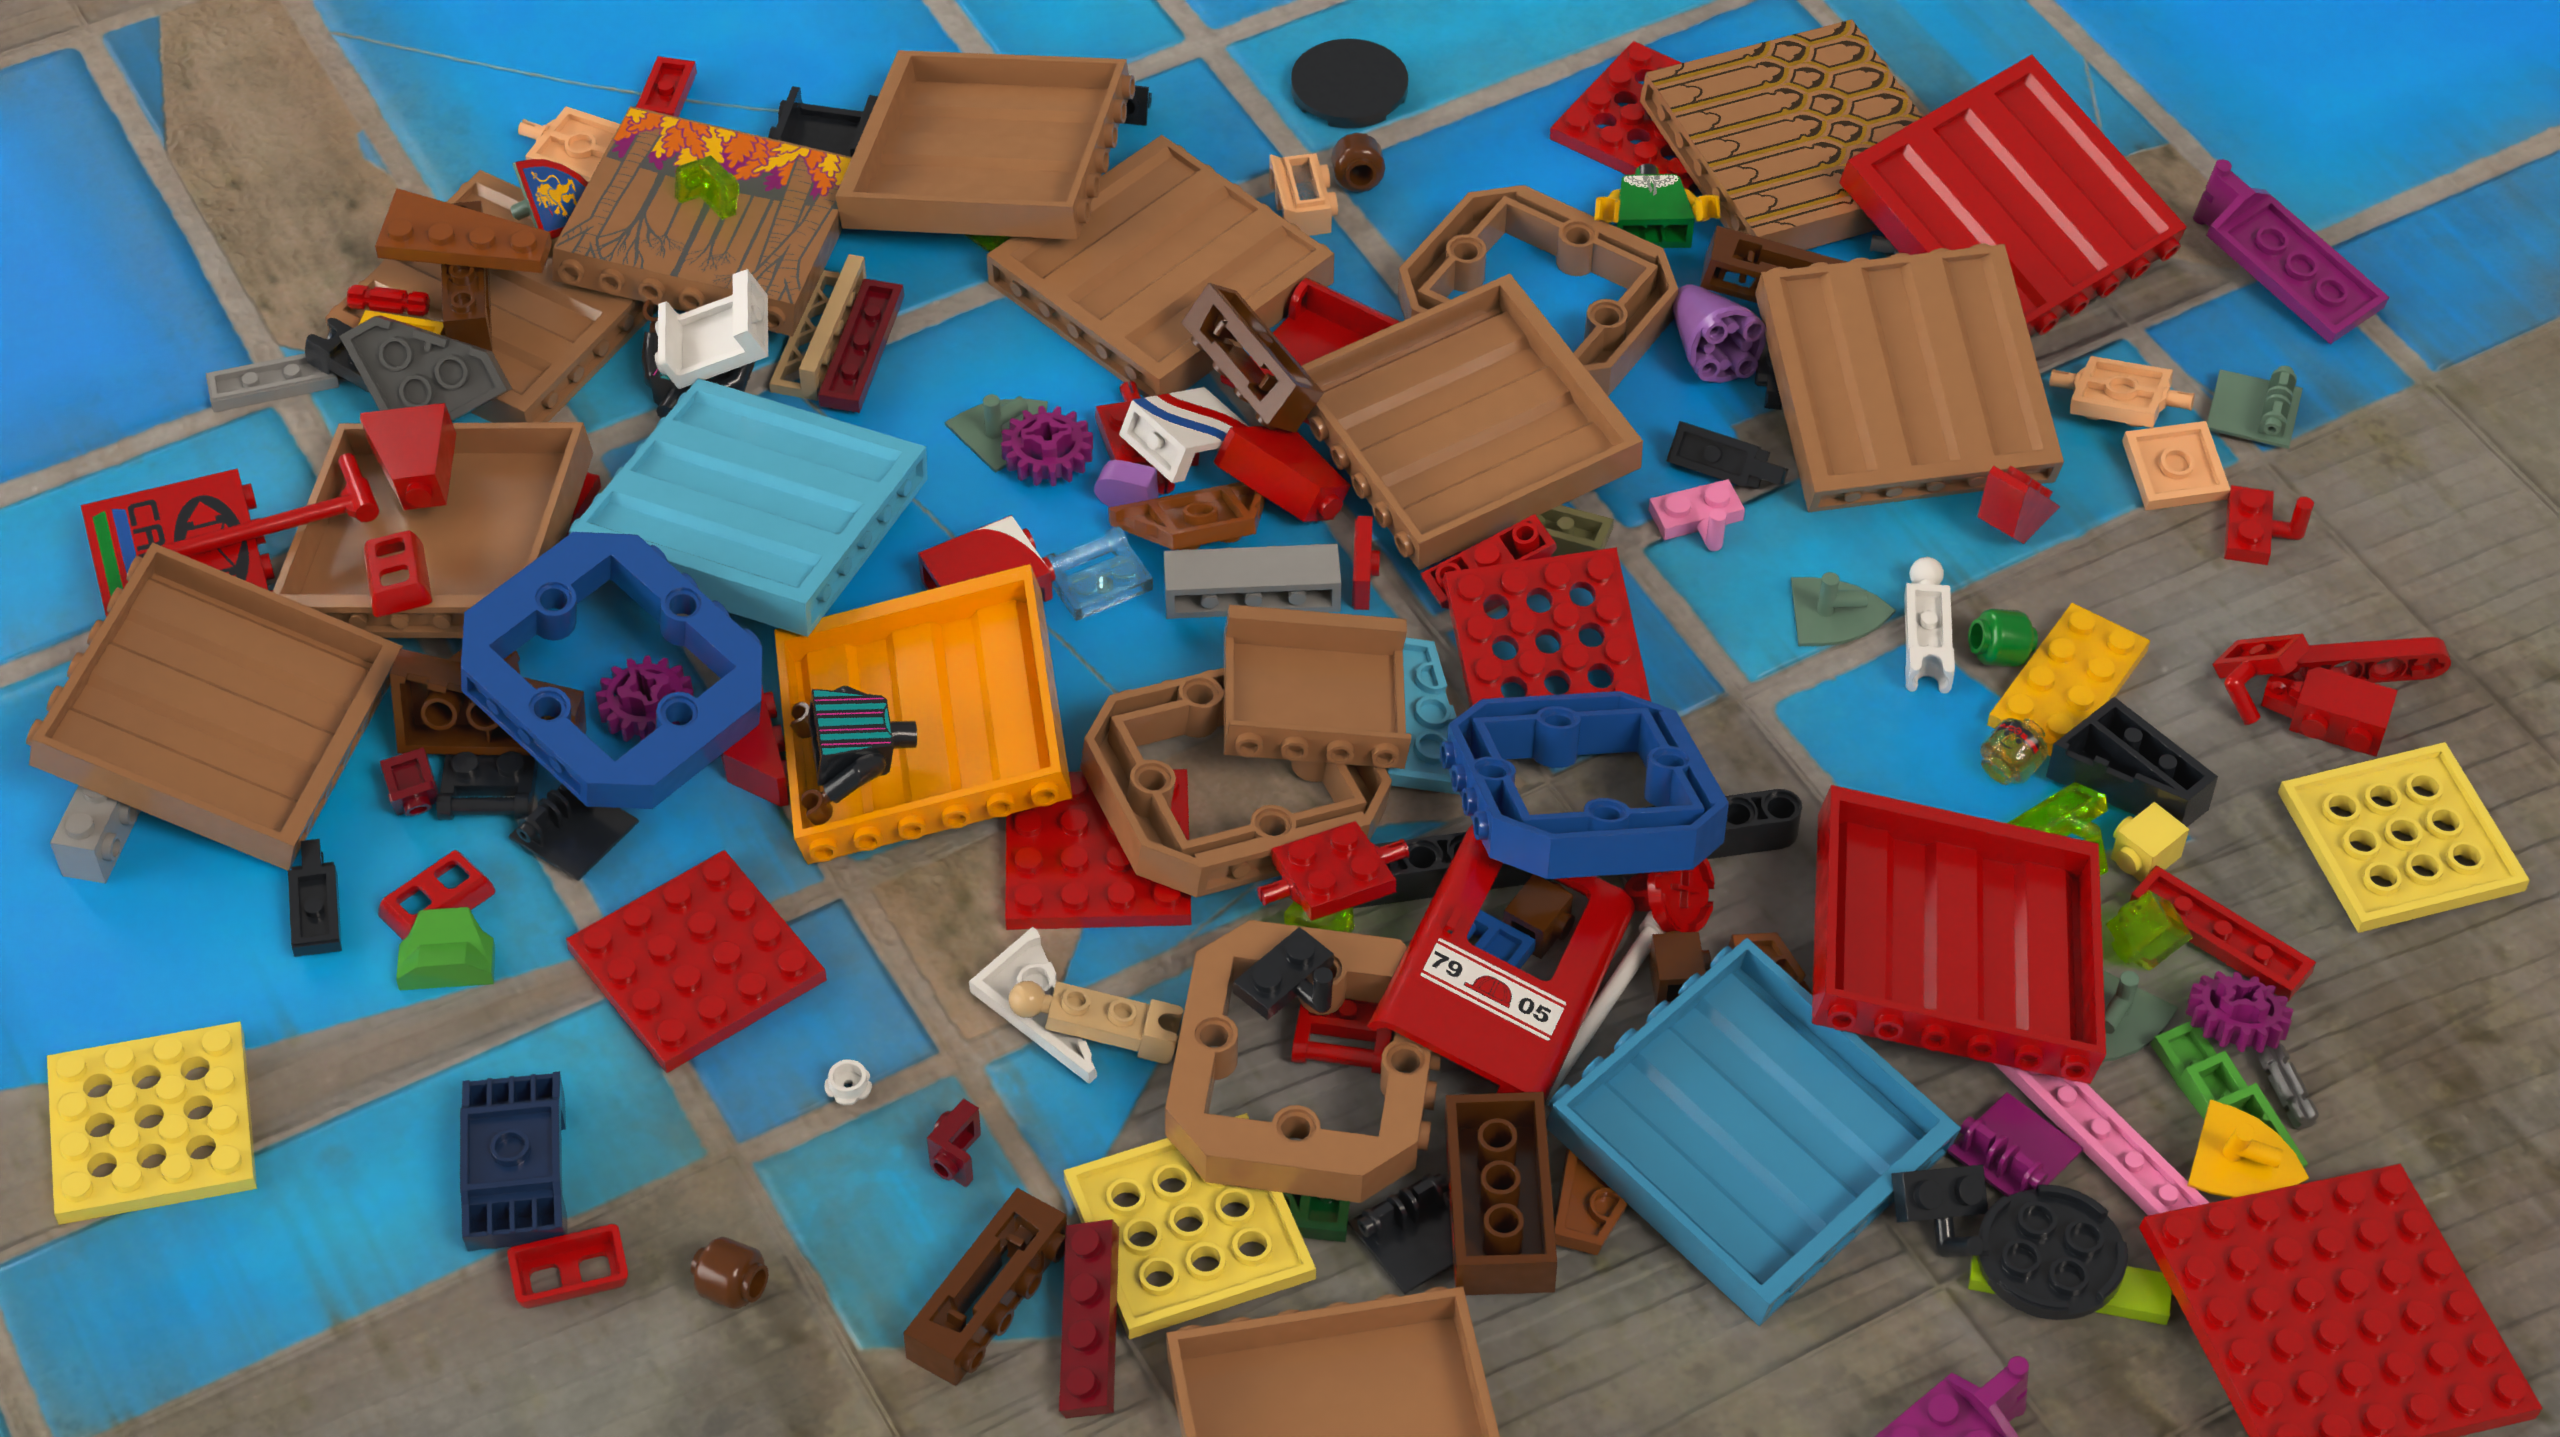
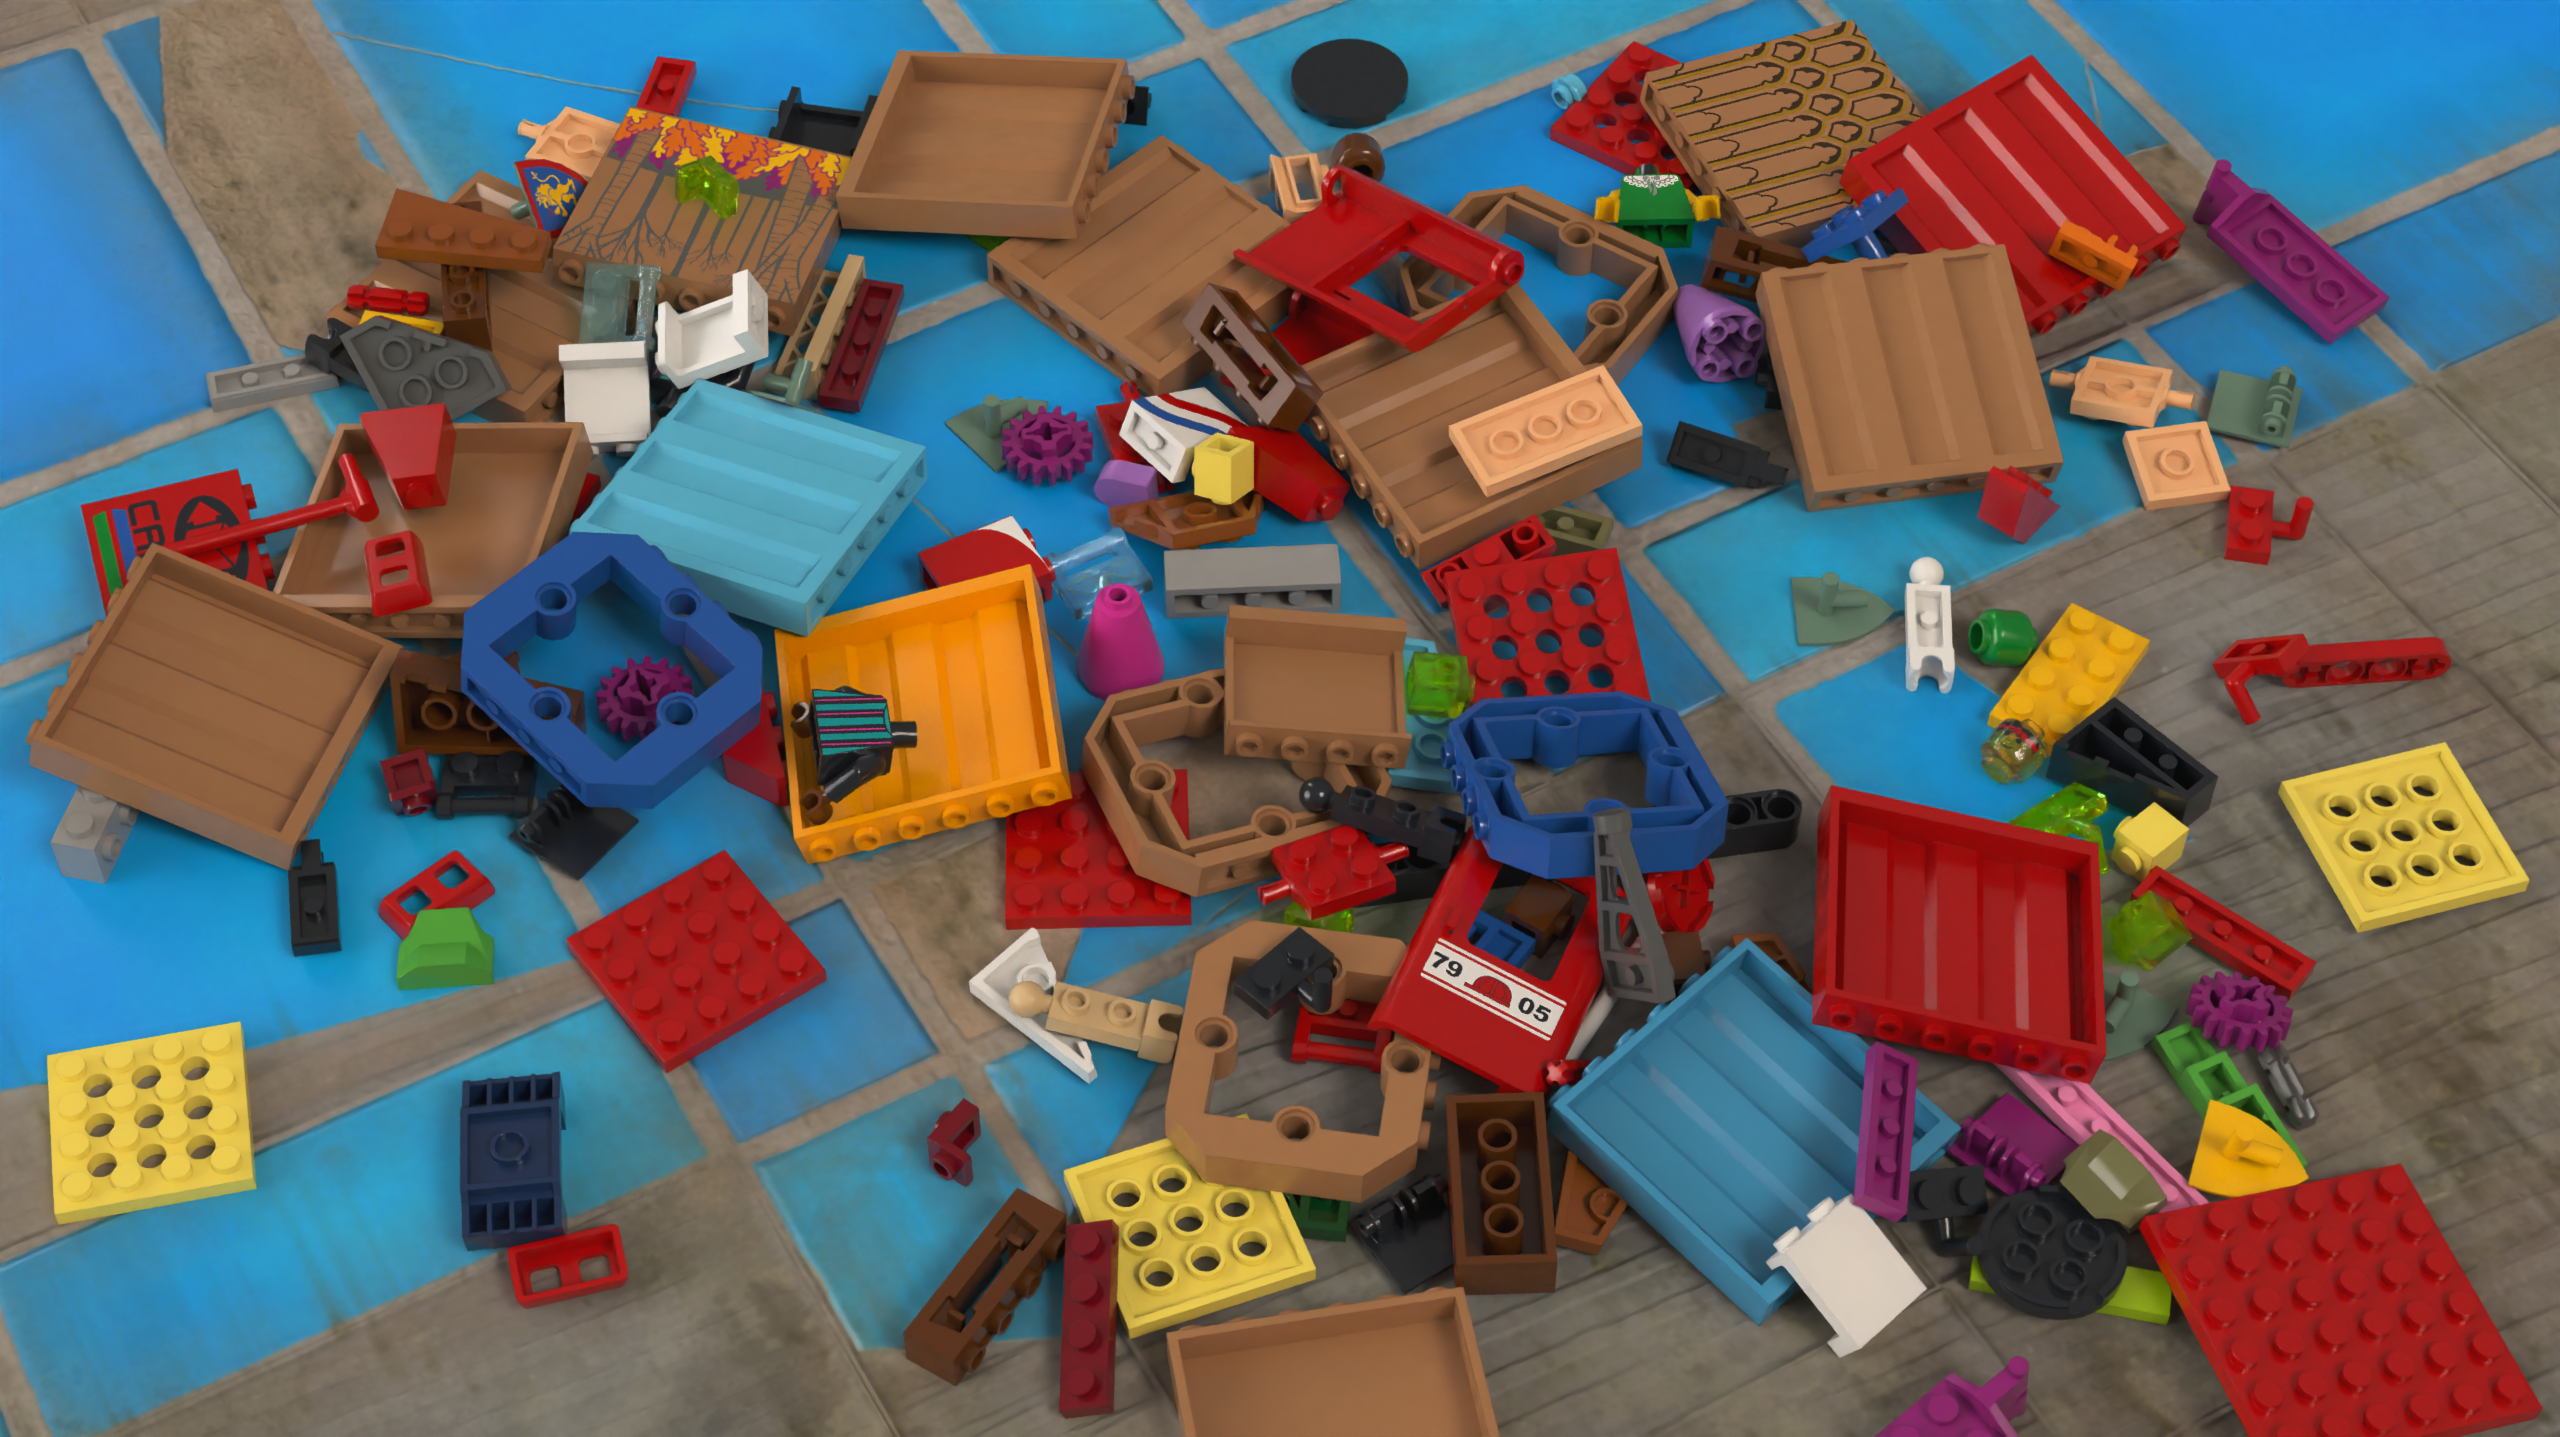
(607, 303): none -> clear light blue plate
(608, 393): none -> white panel
(729, 1273): reddish brown head -> none
(791, 387): none -> sand green shield
(845, 1073): white plate -> none
(1119, 645): none -> dark pink cone
(1223, 468): none -> light yellow brick
(1365, 562): red plate -> none
(1366, 228): none -> red piece
(1401, 820): none -> black plate
(1438, 684): none -> clear neon green brick
(1545, 431): none -> light nougat plate
(1566, 1071): none -> red axle
(1567, 90): none -> medium azure plate
(1628, 971): none -> dark grey plate
(1699, 510): bright pink plate -> none
(1847, 1271): none -> white panel
(1856, 227): none -> blue plate
(1886, 1132): none -> magenta plate
(2093, 256): none -> orange plate
(2112, 1182): none -> olive slope
(2333, 708): red hinge -> none

